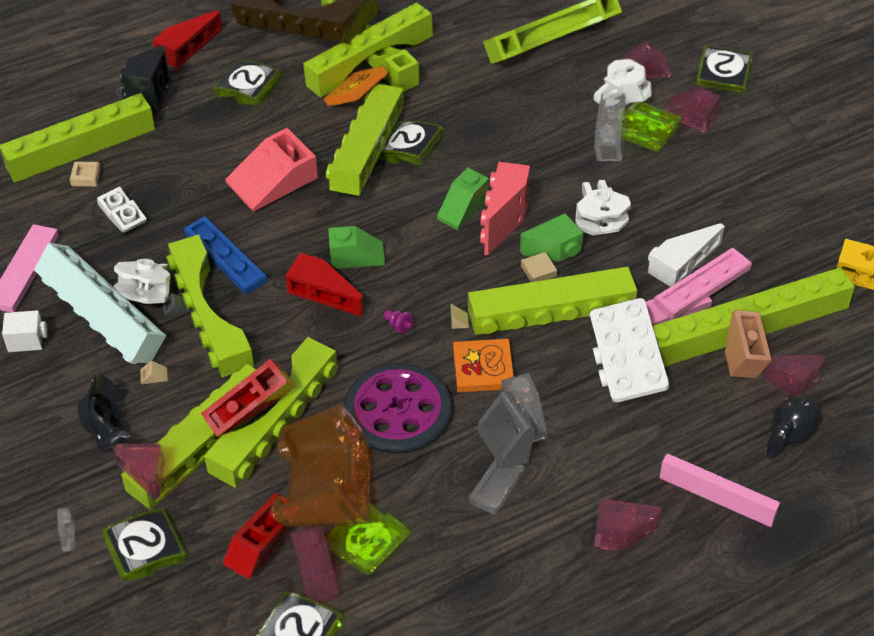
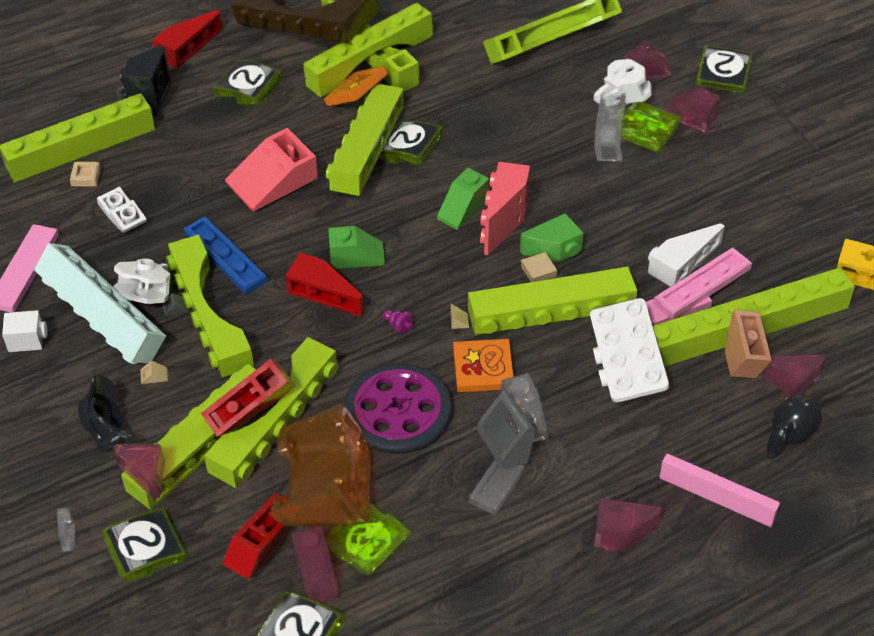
(601, 208): white hinge -> none

